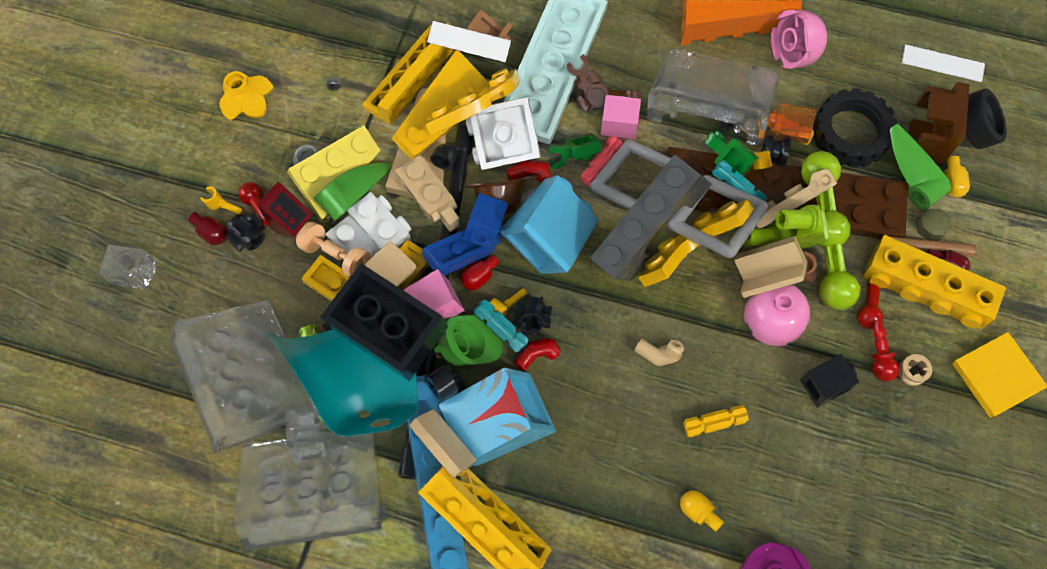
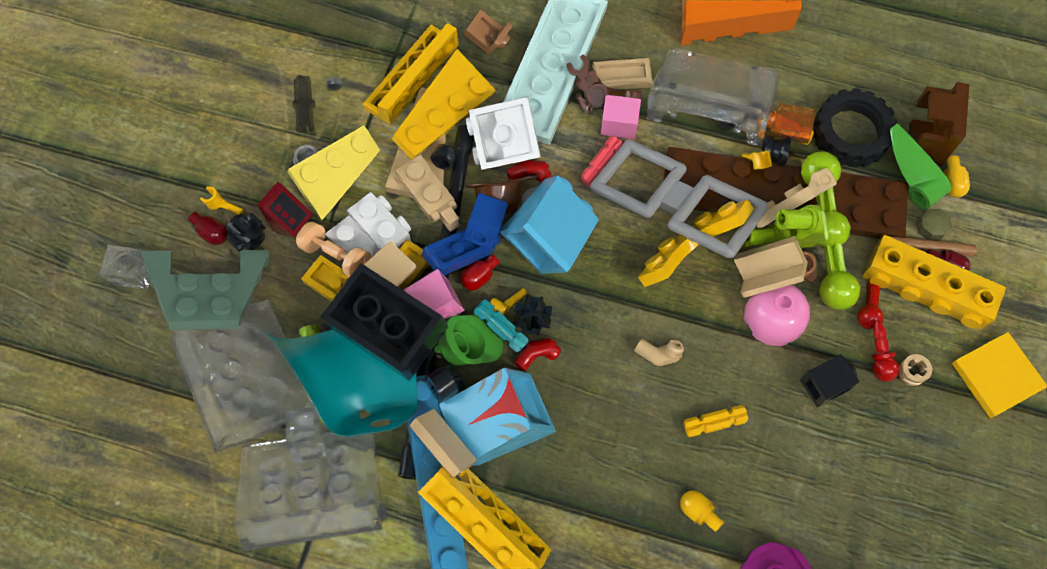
(204, 299): none -> sand green wing
(247, 97): yellow plate -> none
(251, 194): red bar -> none
(303, 104): none -> clear smoke axle
(349, 188): bright green piece -> none
(469, 41): white sticker -> none
(471, 104): yellow plate -> none
(577, 148): green plate -> none
(624, 73): none -> tan tile
(624, 249): dark grey arch -> none
(724, 171): teal axle -> none
(733, 152): green plate -> none
(798, 38): bright pink cylinder -> none
(943, 63): white sticker -> none
(985, 120): black tyre -> none

